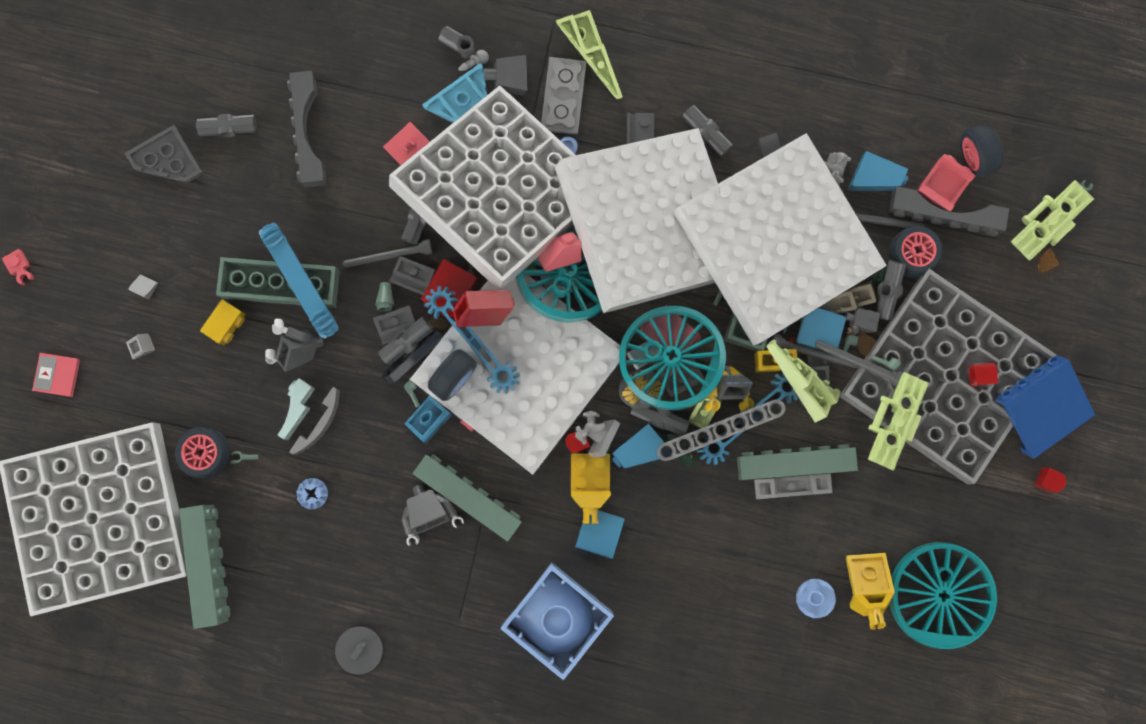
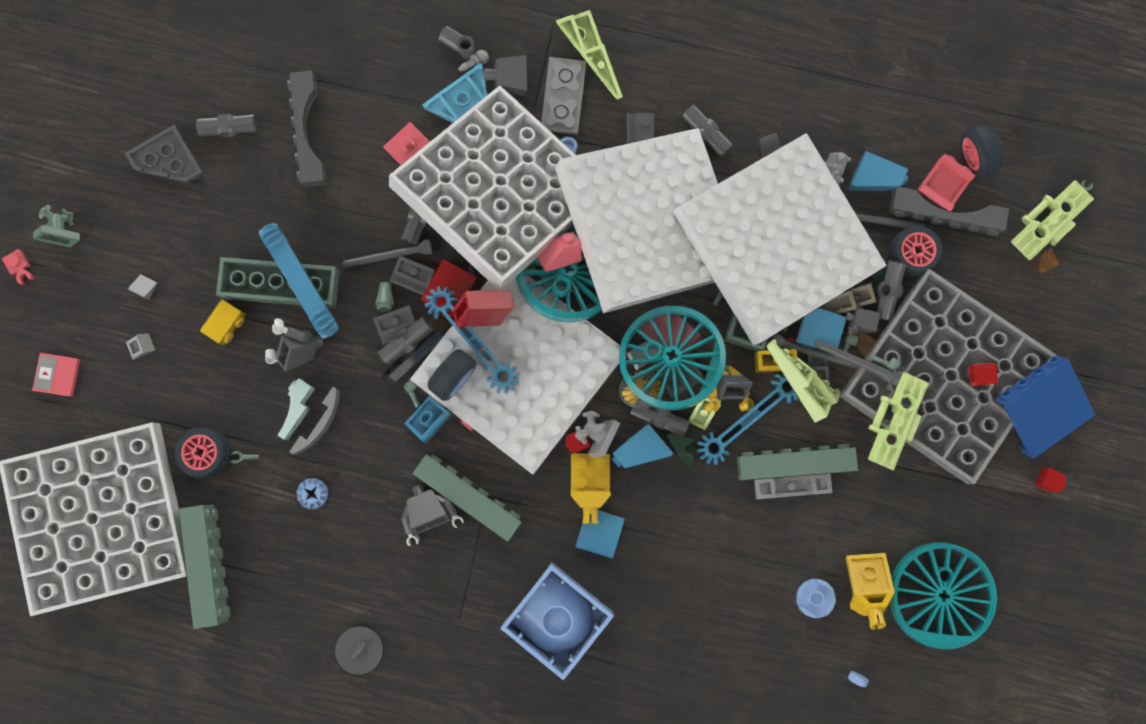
(54, 230): none -> sand green piece
(728, 424): light grey beam -> none
(858, 679): none -> light blue tile

